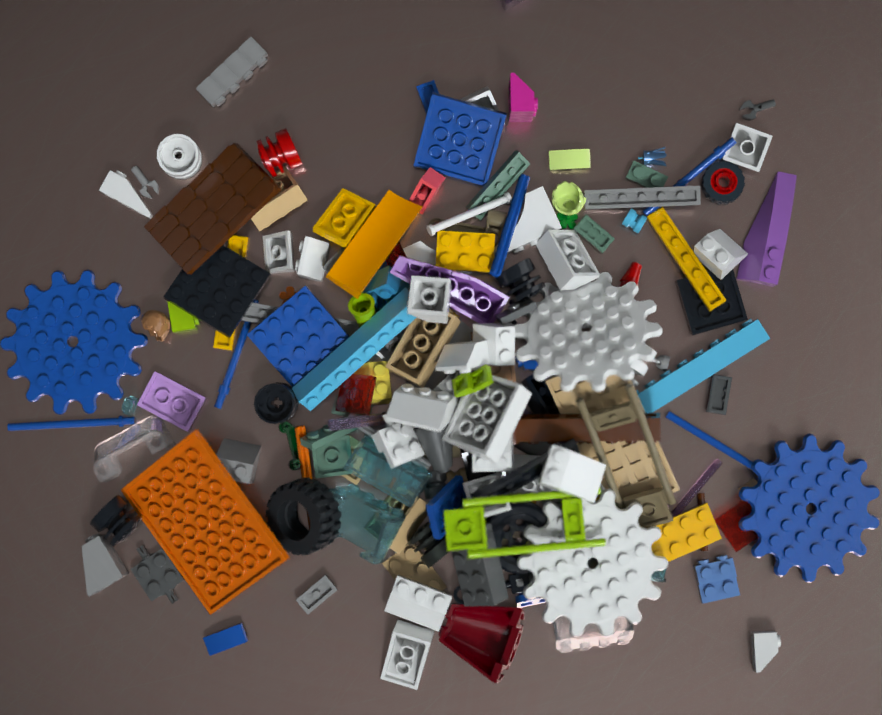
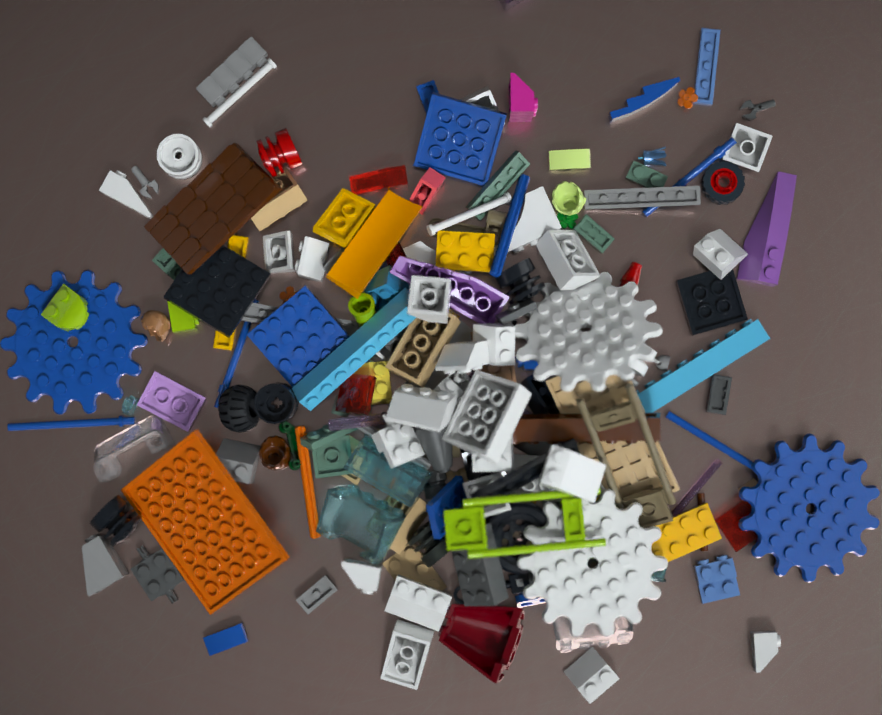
(66, 309): none -> lime slope
(167, 264): none -> sand green slope
(237, 408): none -> black wheel
(238, 93): none -> white bar
(274, 453): none -> reddish brown hair
(321, 510): black tyre -> none
(363, 574): none -> white slope
(379, 180): none -> clear red slope
(472, 382): lime slope -> none
(591, 675): none -> white slope
(630, 219): medium azure wheel -> none
(648, 96): none -> blue slope
(686, 97): none -> orange plant
(686, 259): yellow tile -> none
(707, 66): none -> medium blue tile

